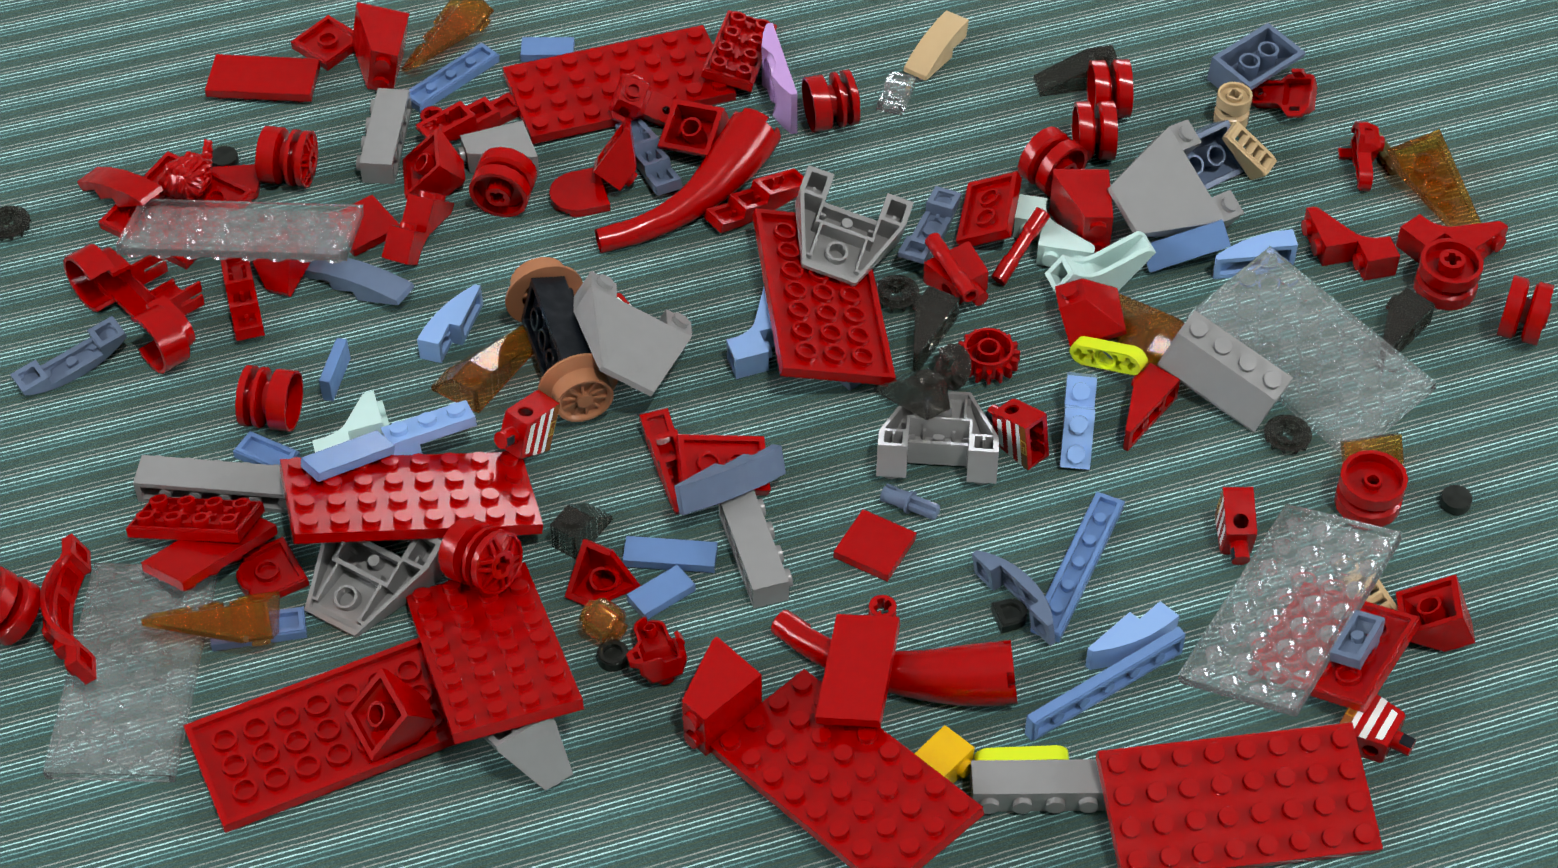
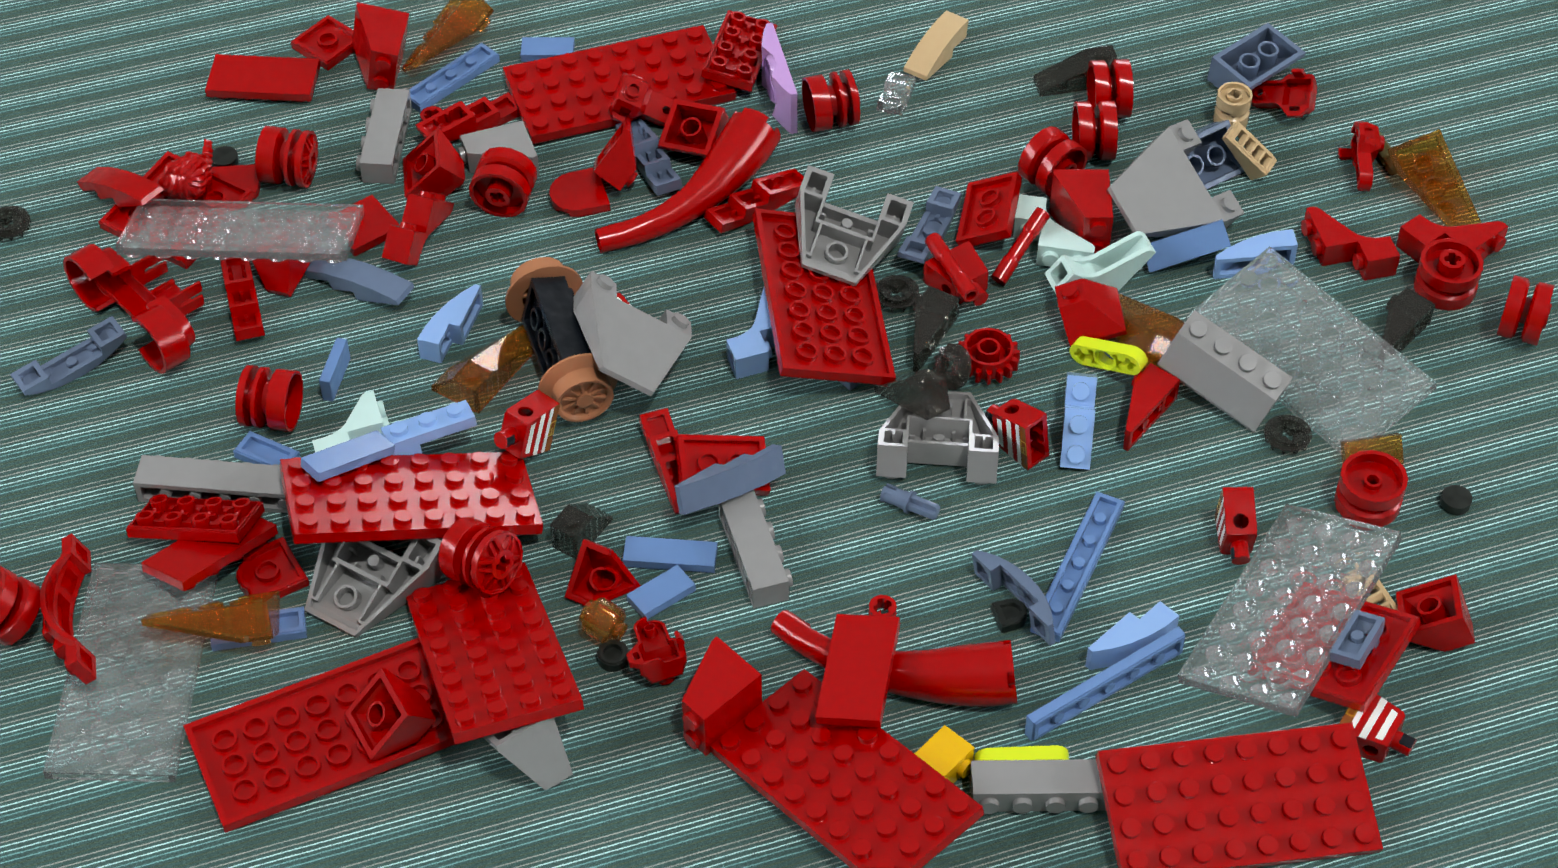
(875, 545): red tile -> none

